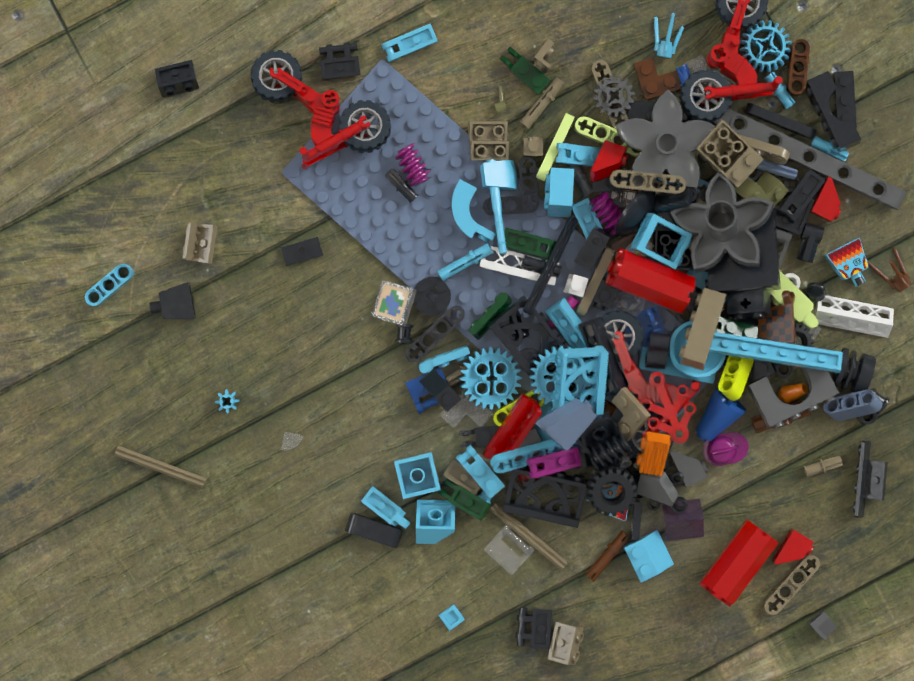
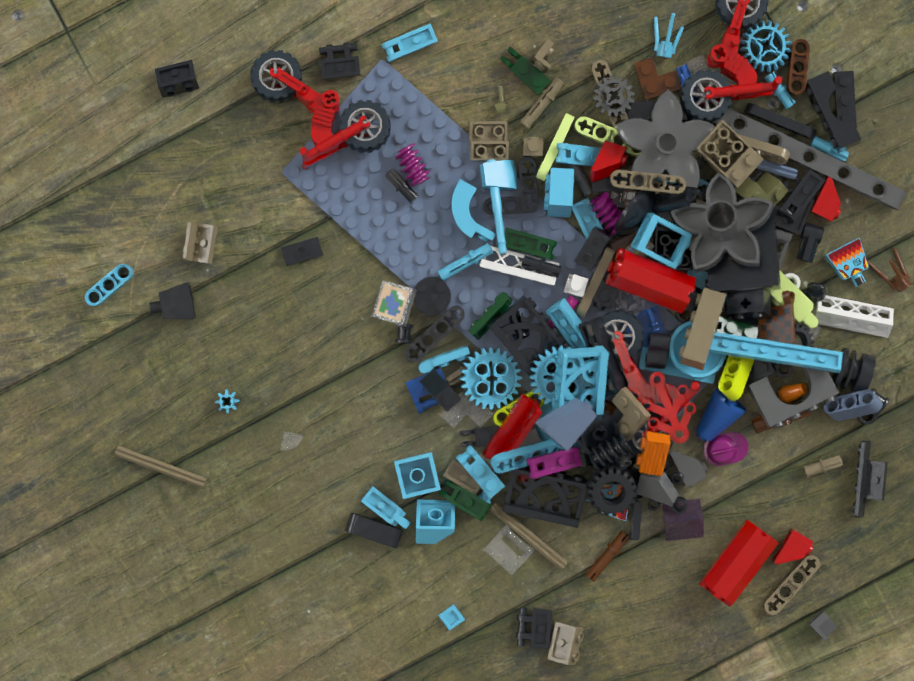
(550, 265): black axle -> none
(648, 556): medium azure slope -> none

